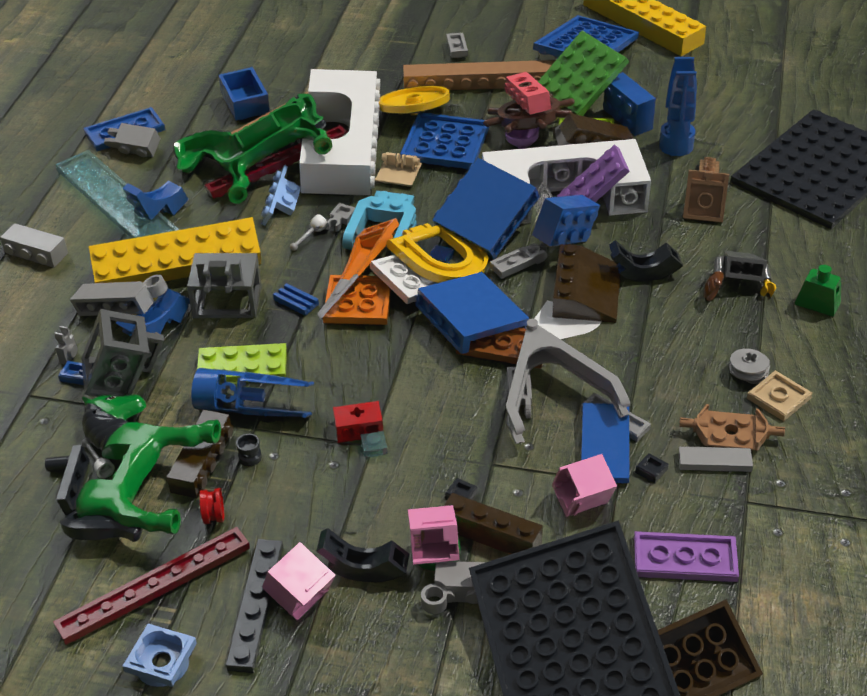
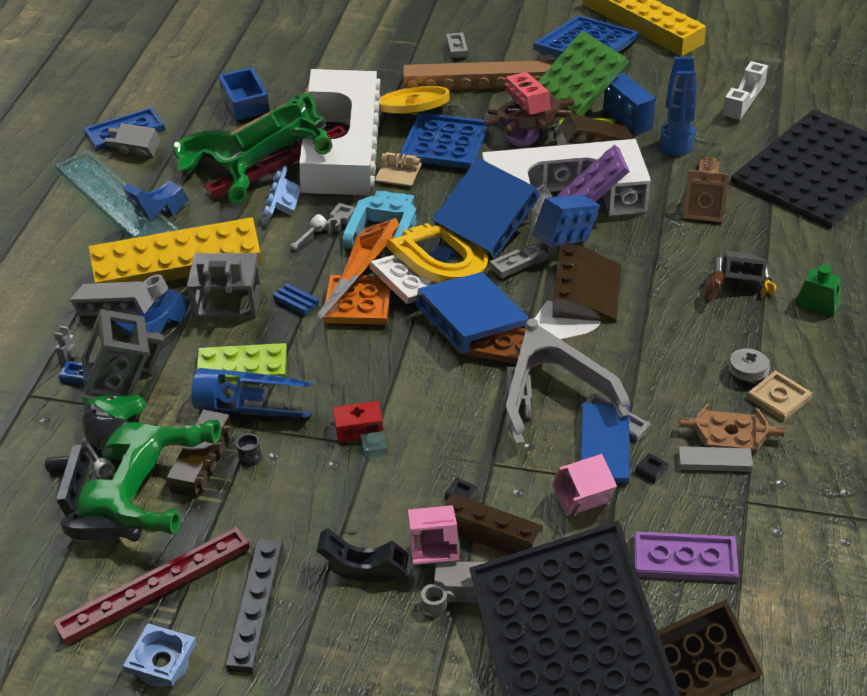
(34, 245): light grey brick -> none
(211, 506): red wheel -> none
(298, 581): bright pink piece -> none
(646, 267): black arch -> none
(740, 99): none -> white arch

